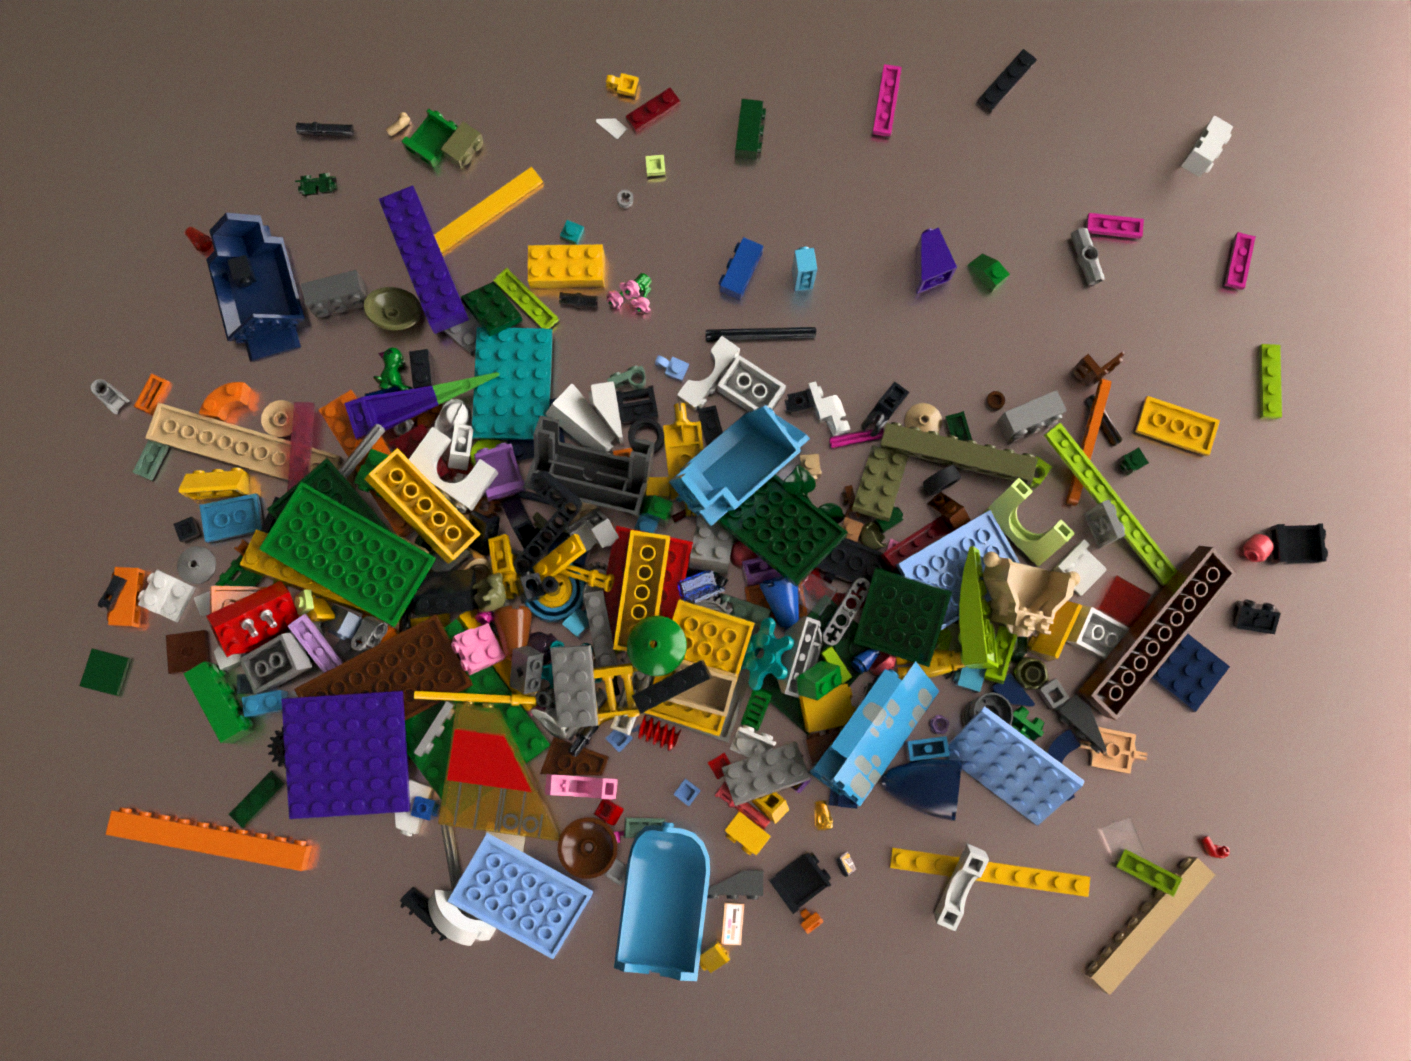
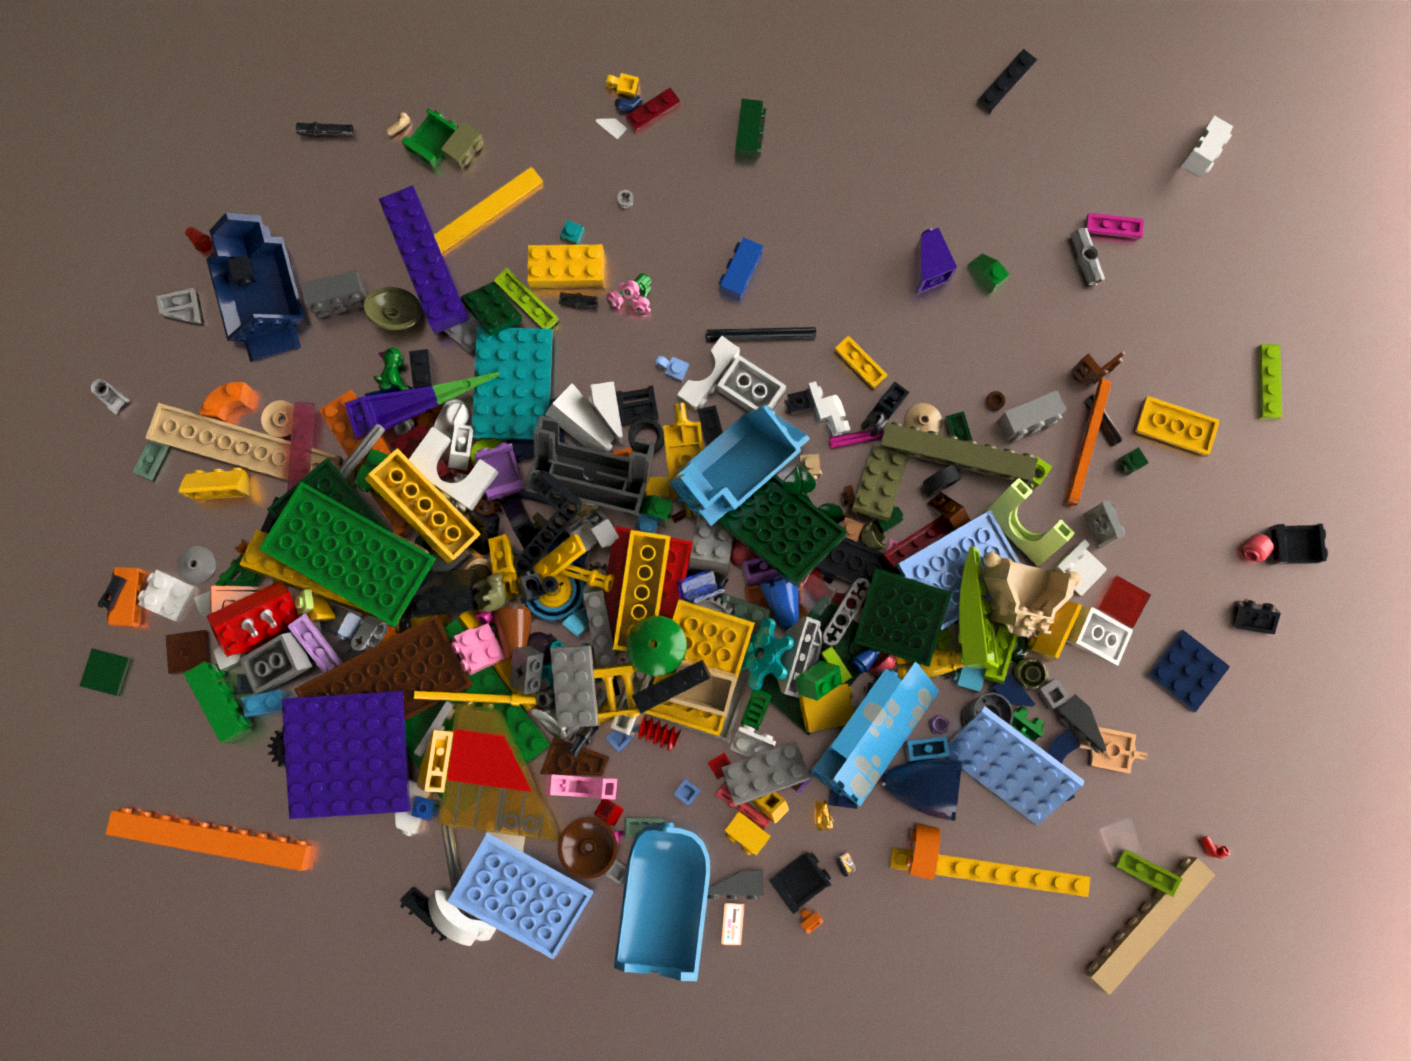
(155, 394): orange tile -> none
(180, 305): none -> light grey wing
(186, 529): black plate -> none
(231, 517): dark azure plate -> none
(257, 799): dark green plate -> none
(309, 184): dark green hinge -> none
(435, 762): none -> yellow slope
(627, 377): sand green plate -> none
(628, 105): none -> dark blue arm
(655, 165): yellowish green plate -> none
(713, 956): yellow slope -> none
(804, 268): medium azure brick -> none
(817, 745): reddish brown brick -> none
(860, 362): none -> yellow plate
(887, 100): dark pink plate -> none
(924, 851): none -> orange brick
(952, 903): white arch -> none
(1102, 491): lime plate -> none
(1157, 632): reddish brown brick -> none
(1240, 261): dark pink plate -> none

